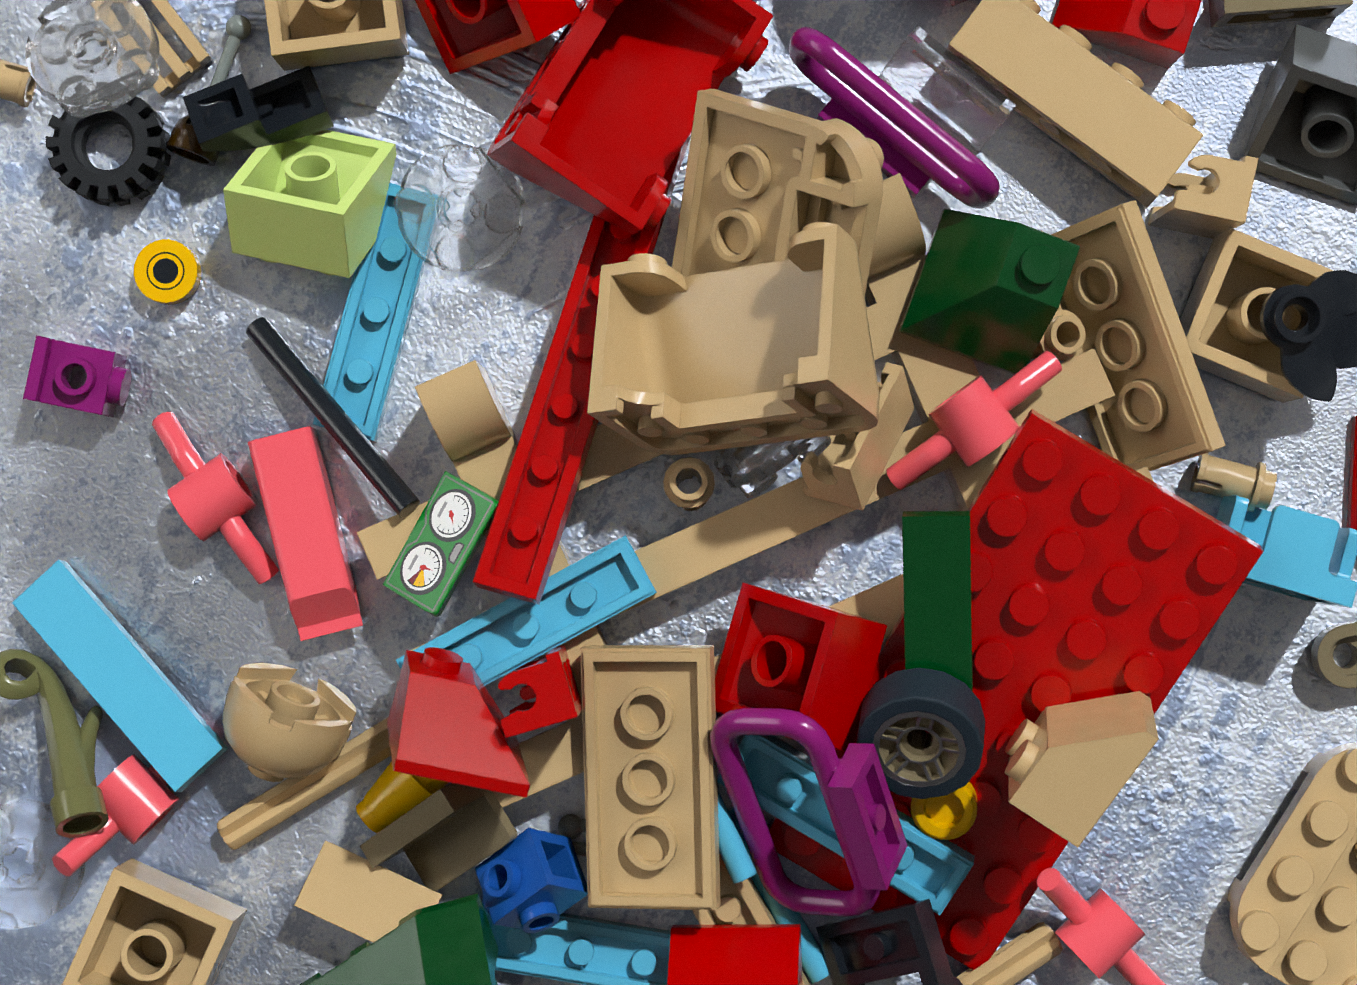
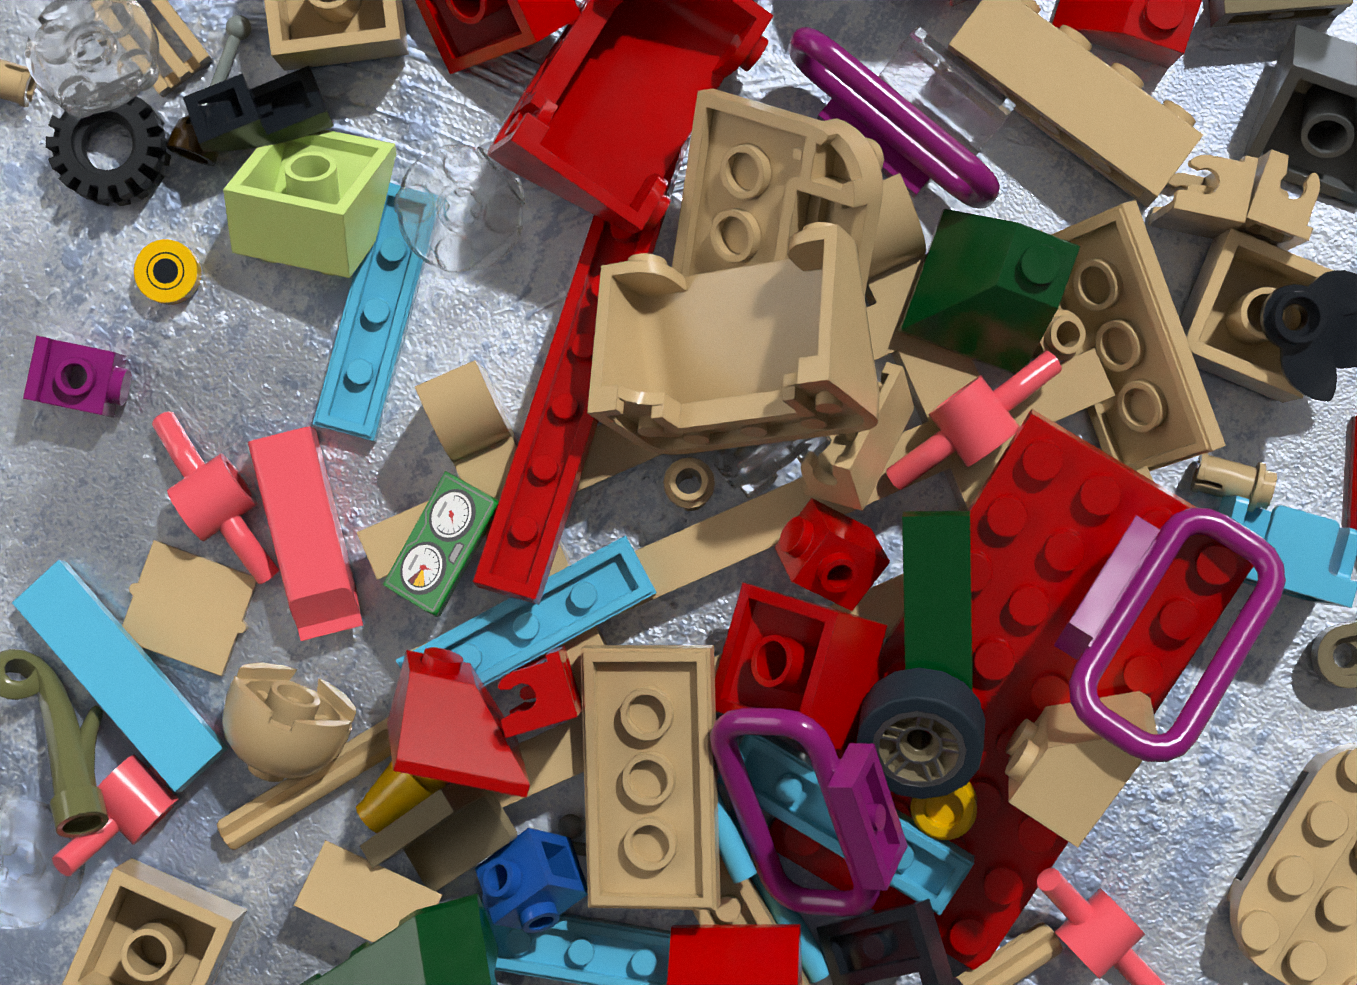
(189, 607): none -> tan piece
(332, 417): black bar -> none
(831, 554): none -> red brick
(1119, 598): none -> magenta bar
(1271, 212): none -> tan hinge

